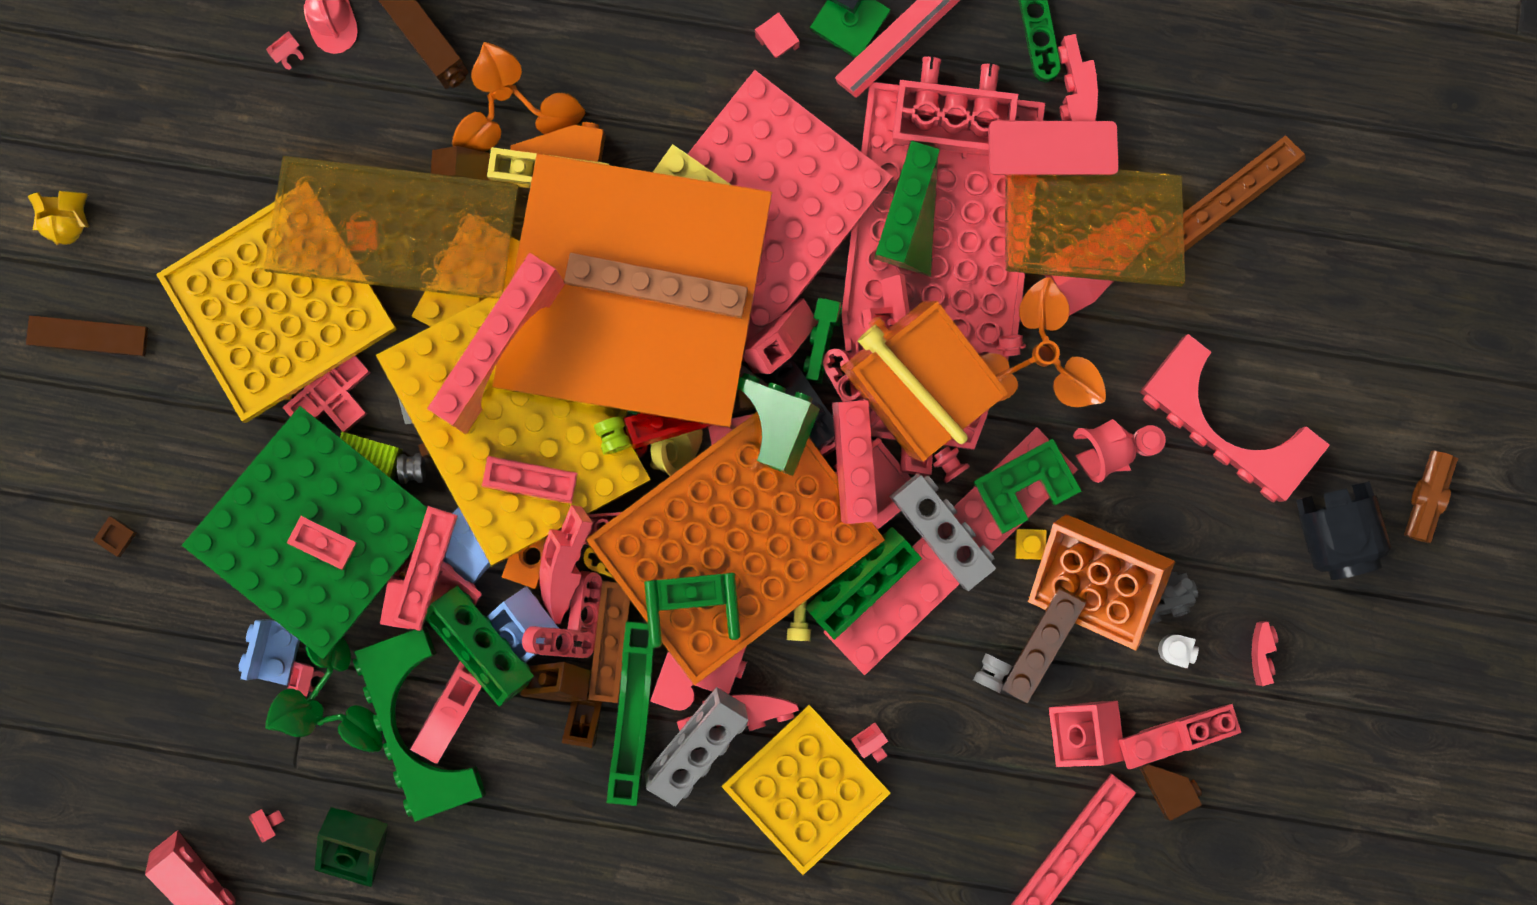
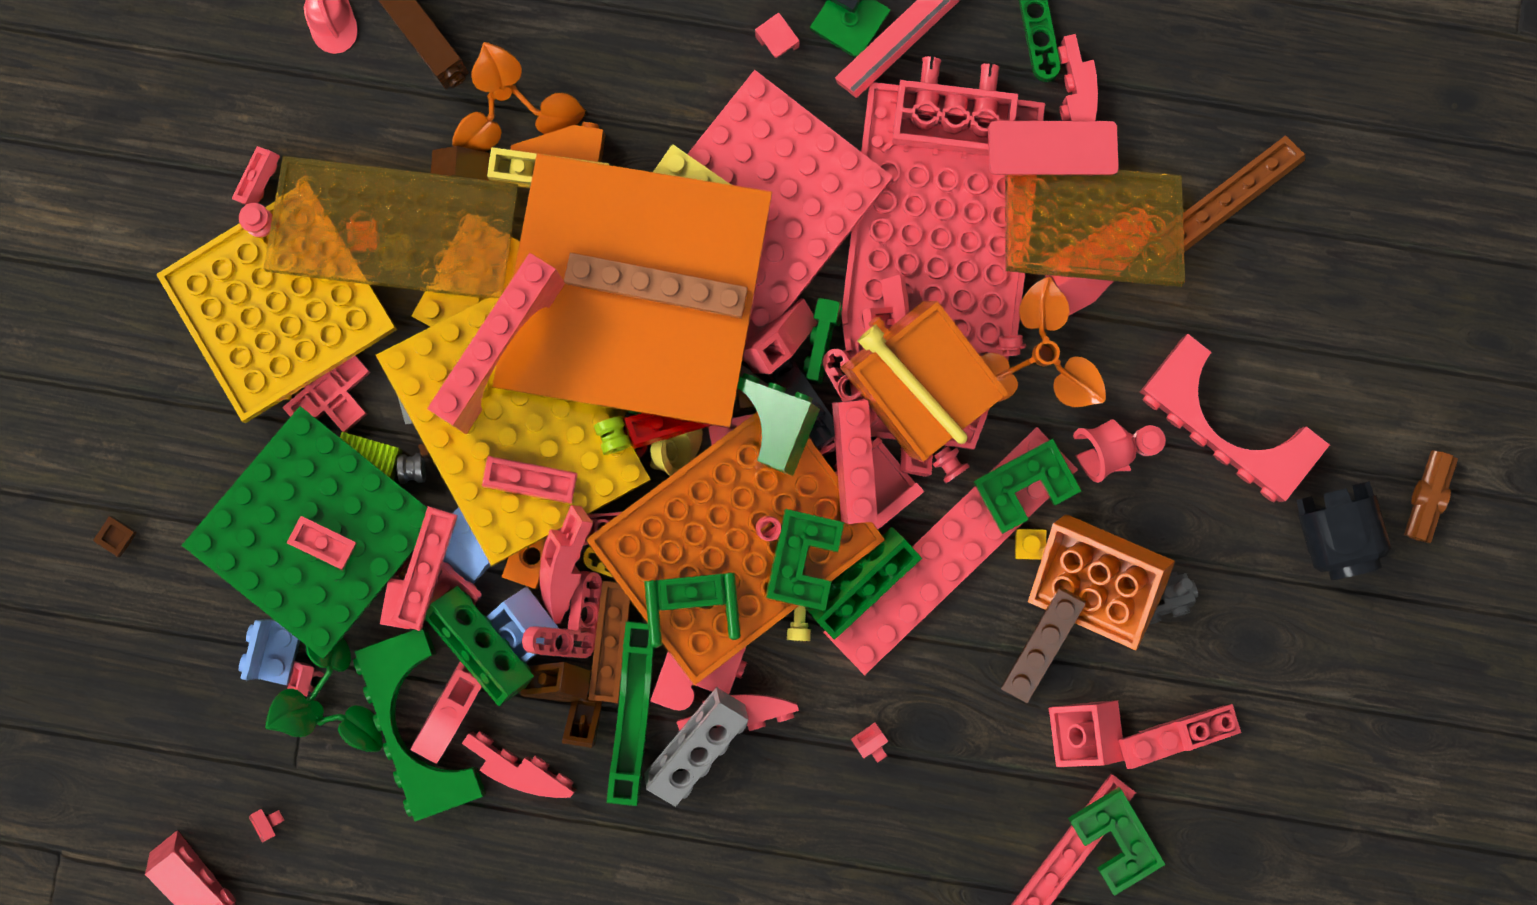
(60, 217): yellow helmet -> none
(87, 336): reddish brown tile -> none
(255, 219): none -> coral wheel
(259, 170): none -> coral plate
(283, 48): coral tile -> none
(350, 846): dark green slope -> none
(528, 777): none -> coral slope
(771, 532): none -> coral hinge
(786, 577): none -> green plate
(806, 789): yellow plate -> none
(910, 220): green wedge -> none
(978, 564): light grey brick -> none
(995, 666): light grey wheel -> none
(1116, 815): none -> green plate
(1171, 790): reddish brown slope -> none
(1178, 650): white plate -> none
(1263, 643): coral slope -> none

